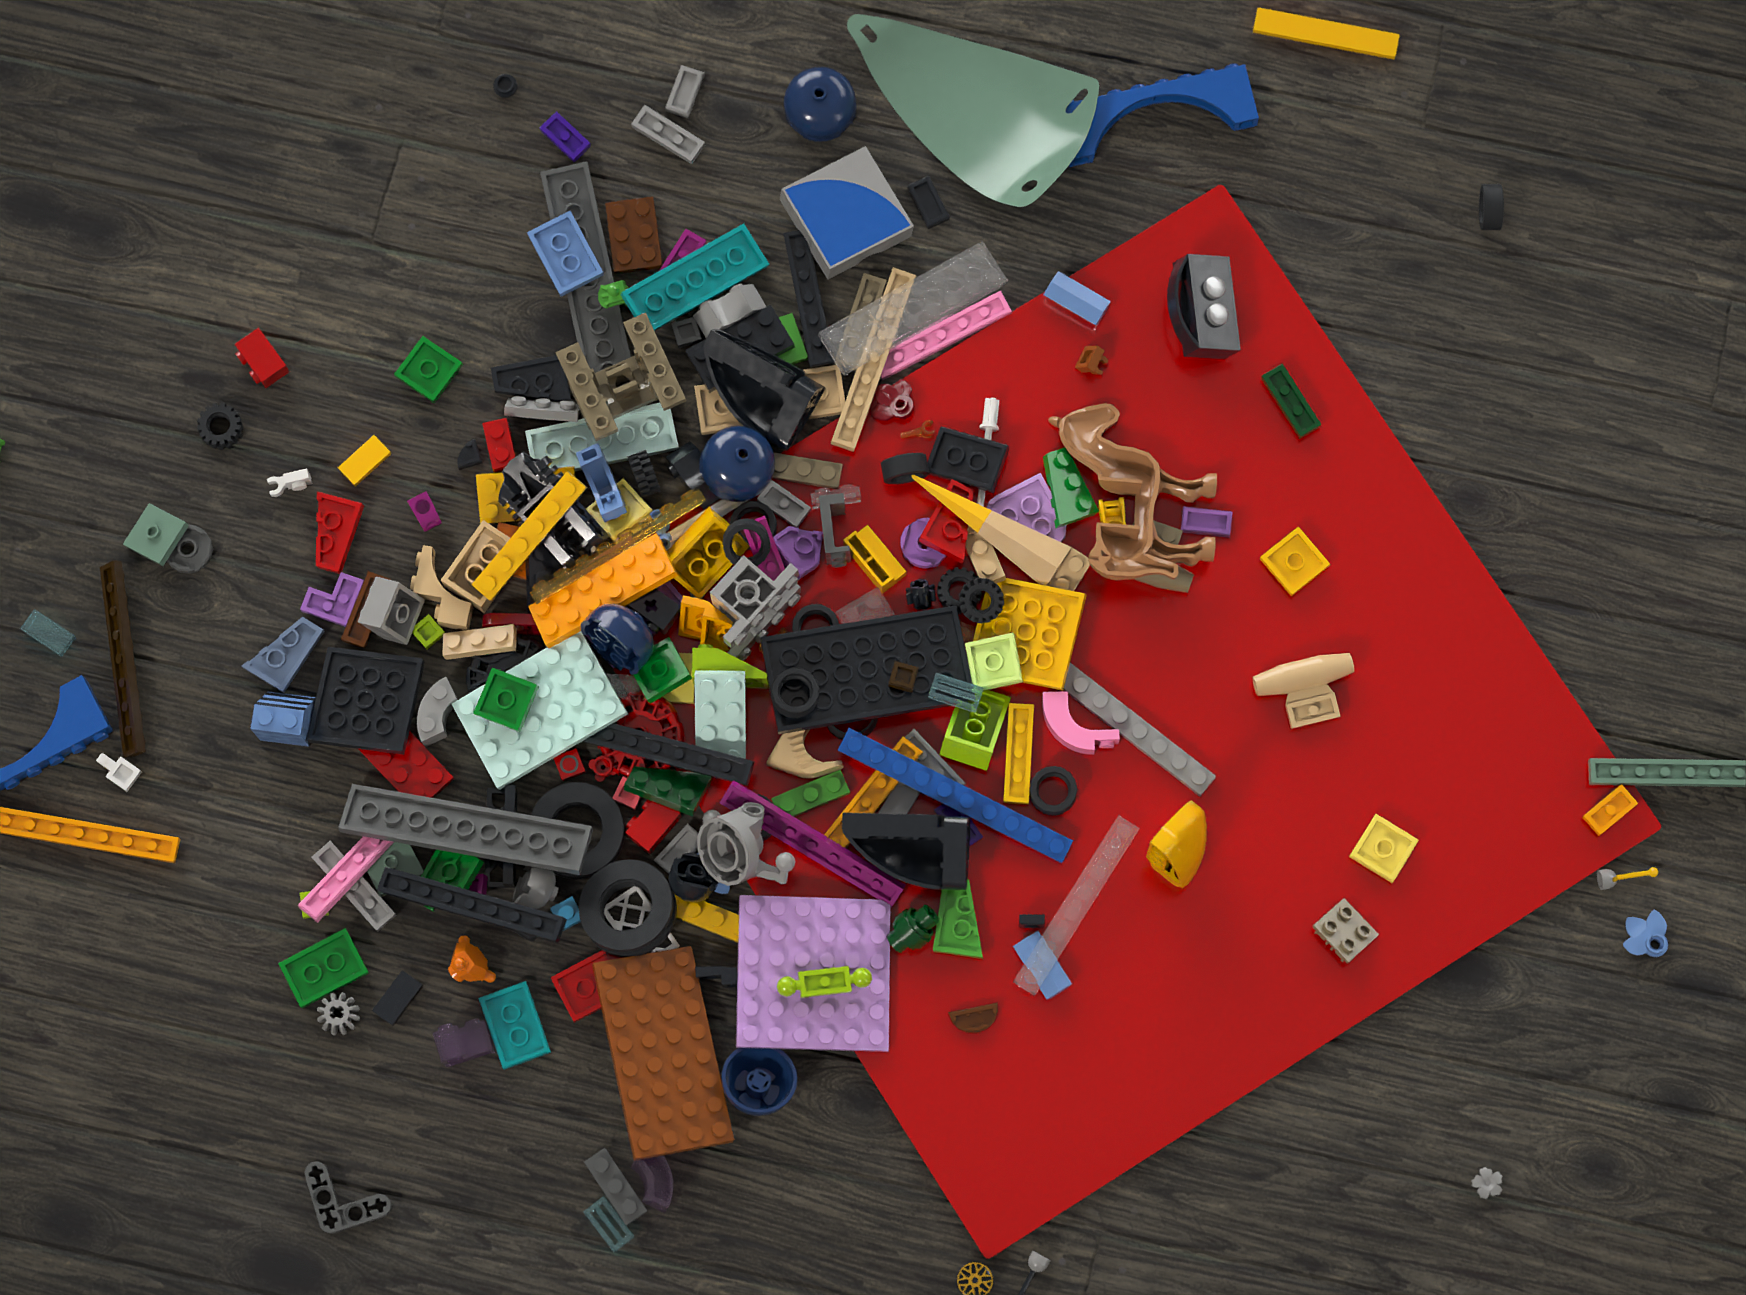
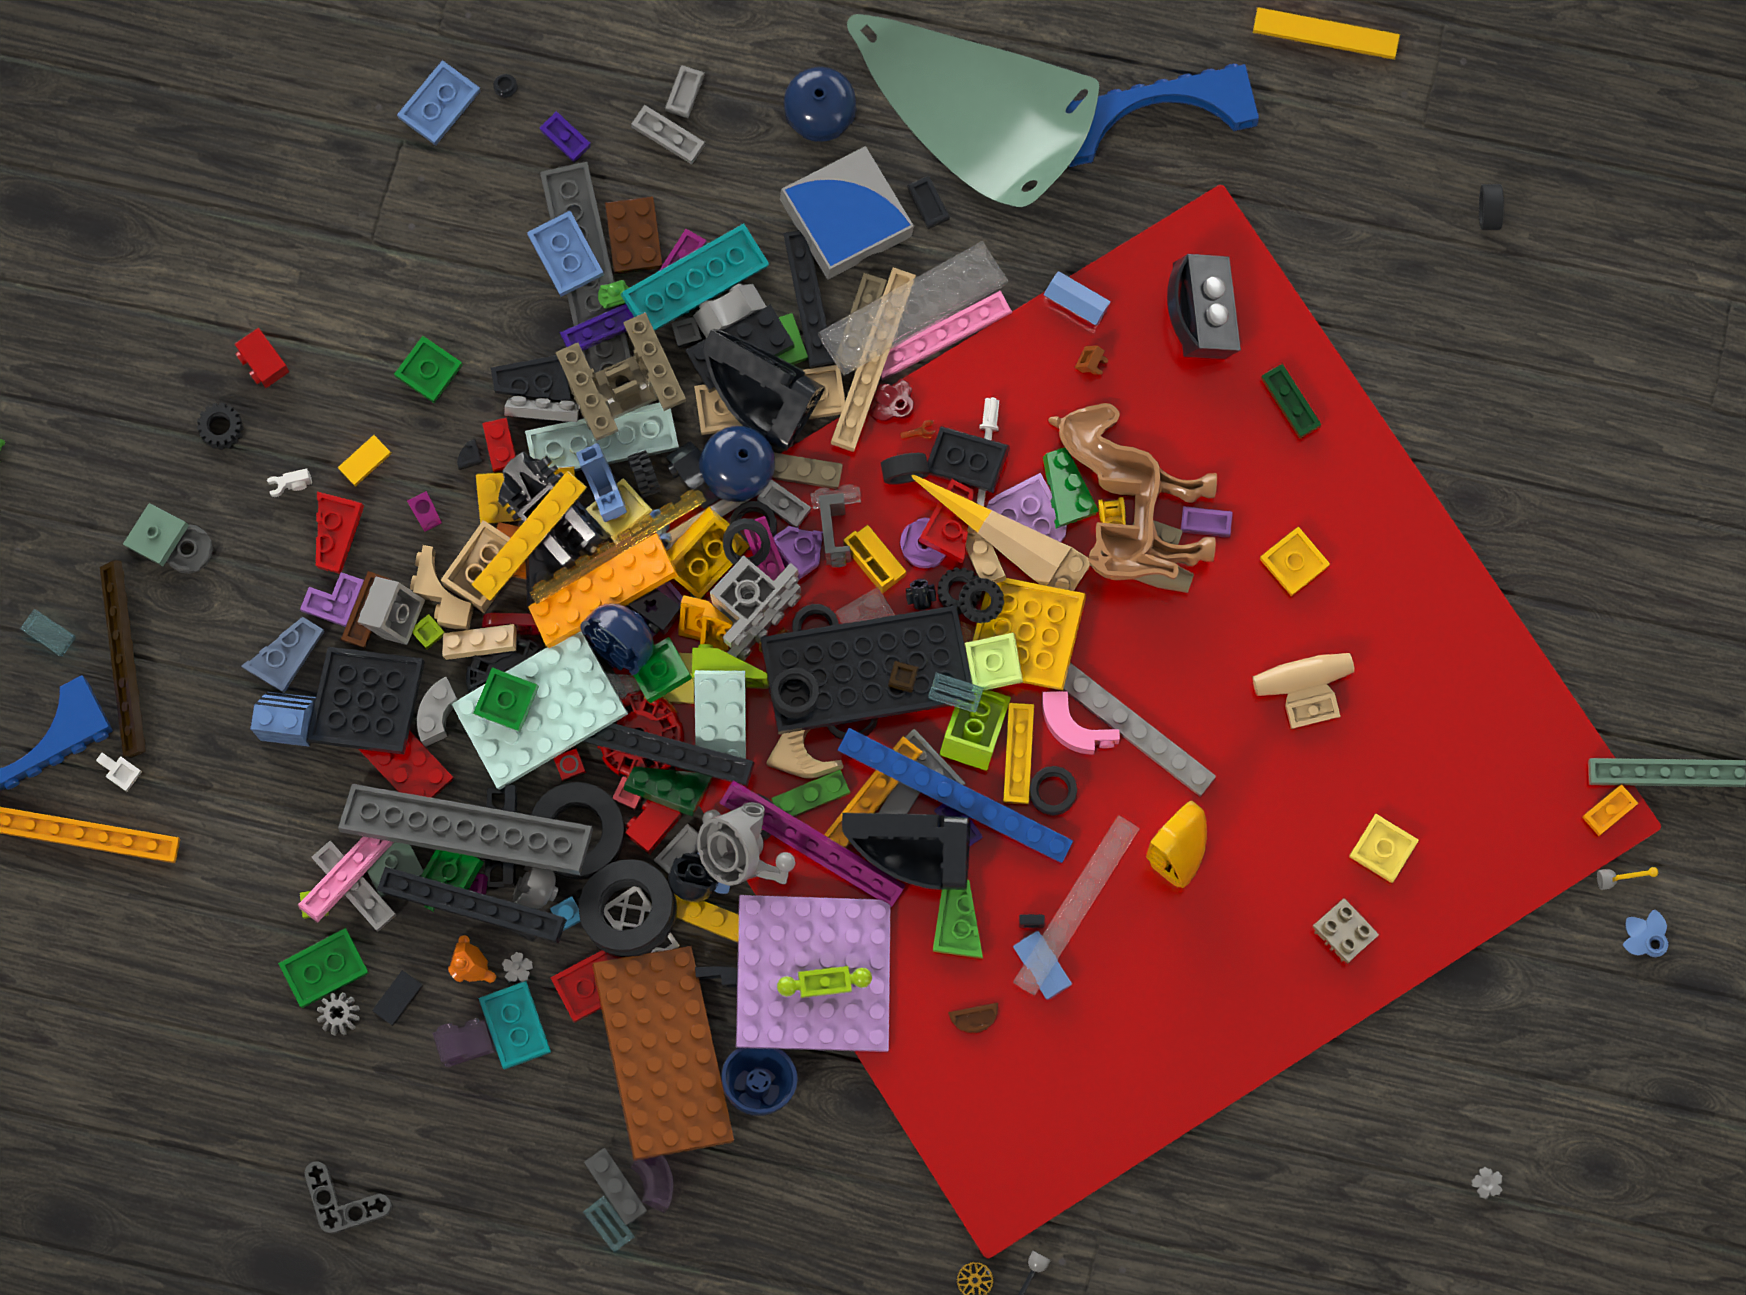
(439, 102): none -> medium blue plate
(517, 968): none -> light grey plant
(598, 328): none -> dark purple tile
(600, 774): red plate -> none
(913, 928): dark green piece -> none

